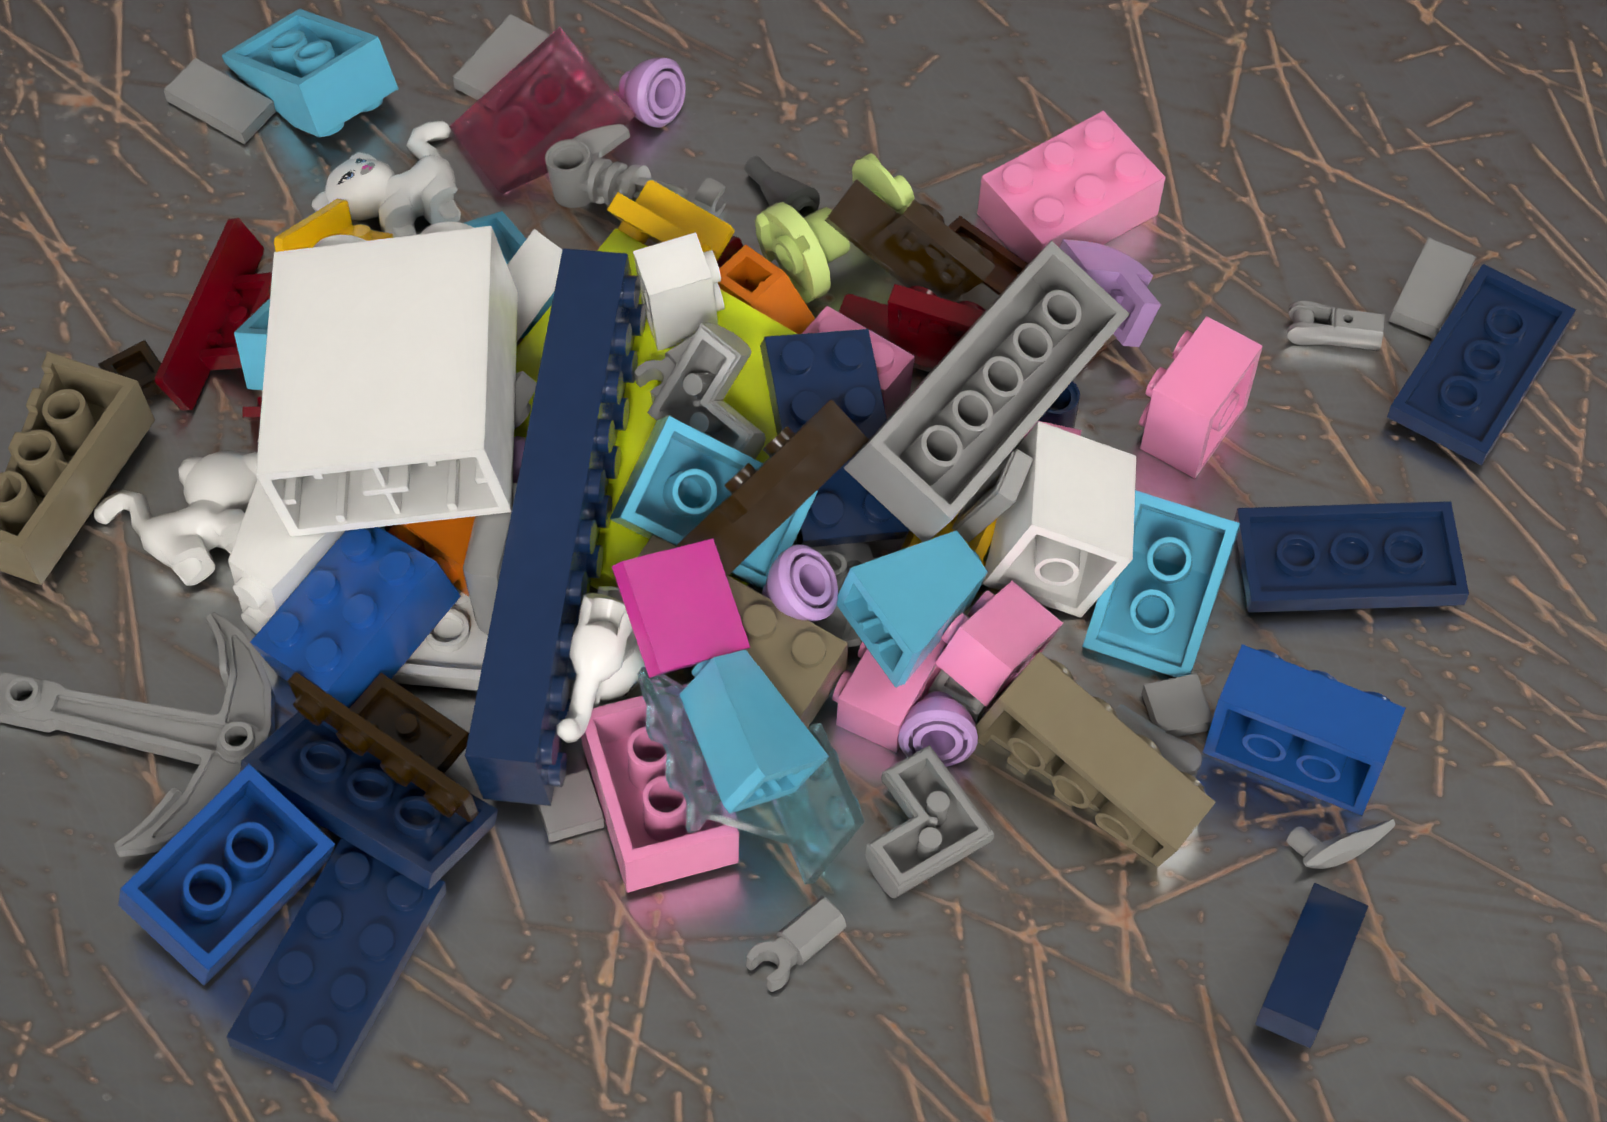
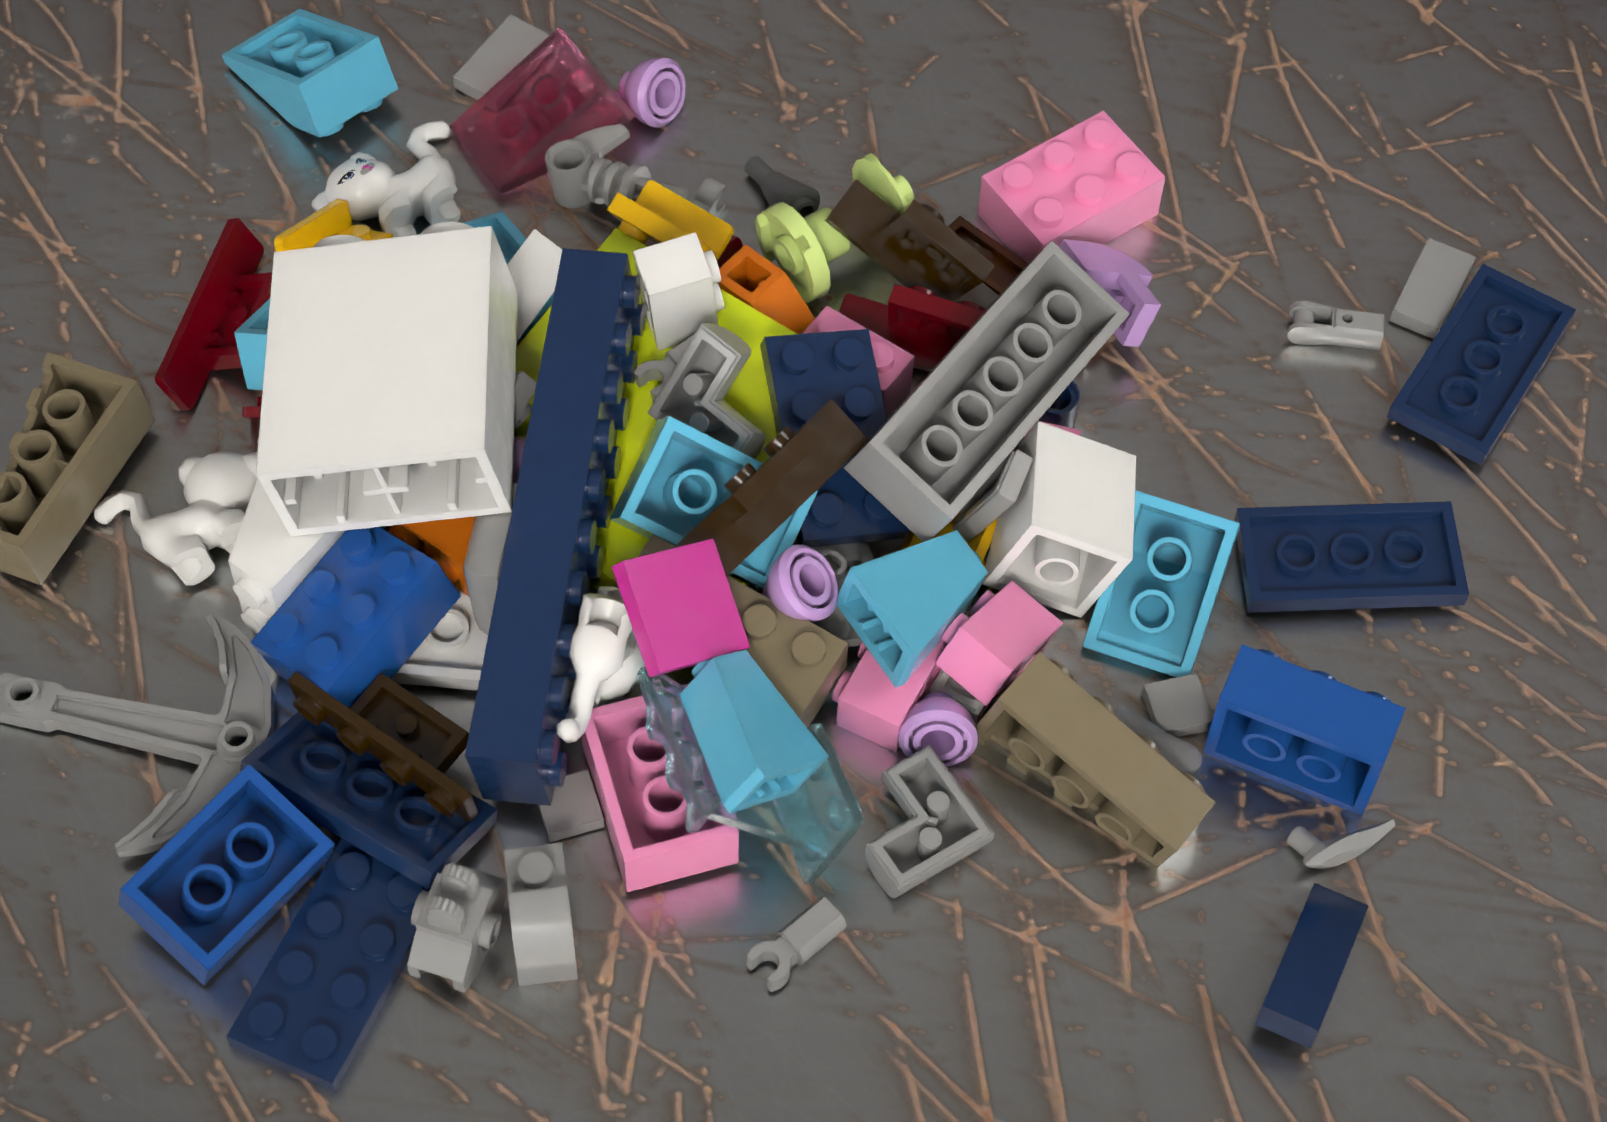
(138, 364): dark brown tile -> none
(219, 101): light grey tile -> none
(456, 924): none -> light grey hinge
(540, 914): none -> light grey brick
(1198, 396): bright pink brick -> none

